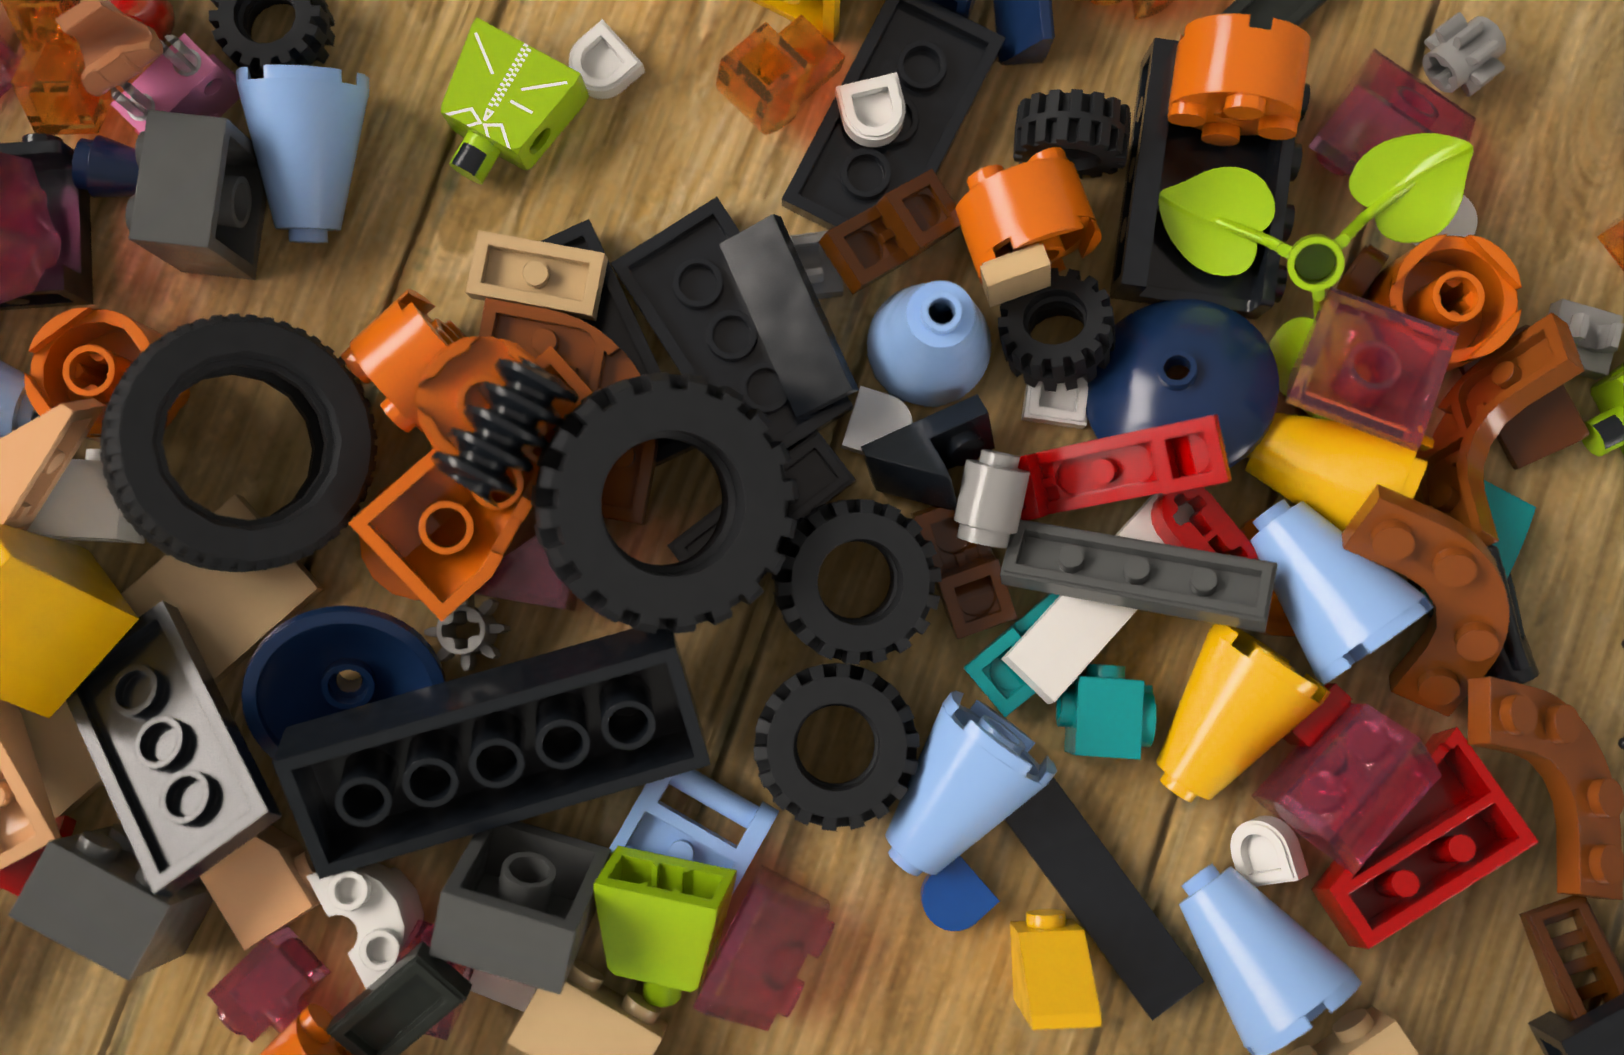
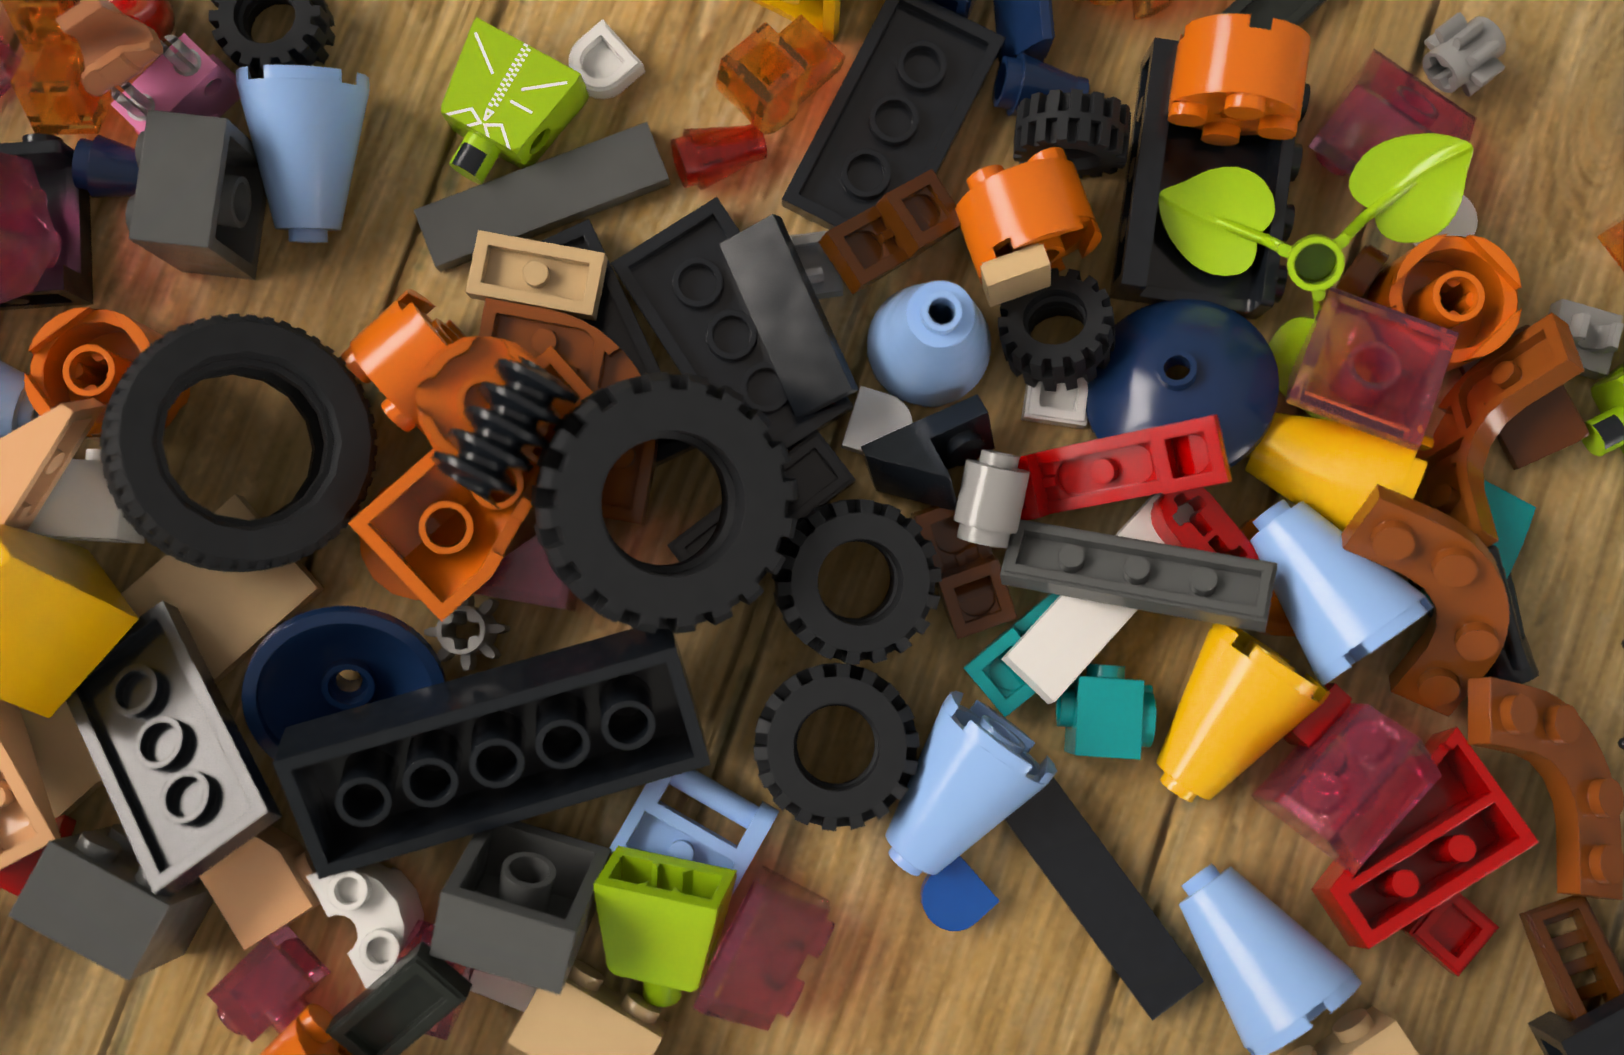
(544, 195): none -> dark grey tile
(715, 153): none -> clear red cone
(872, 110): white tile -> none
(1025, 76): none -> dark blue cone
(1053, 972): yellow slope -> none
(1267, 852): white tile -> none
(1452, 933): none -> red tile

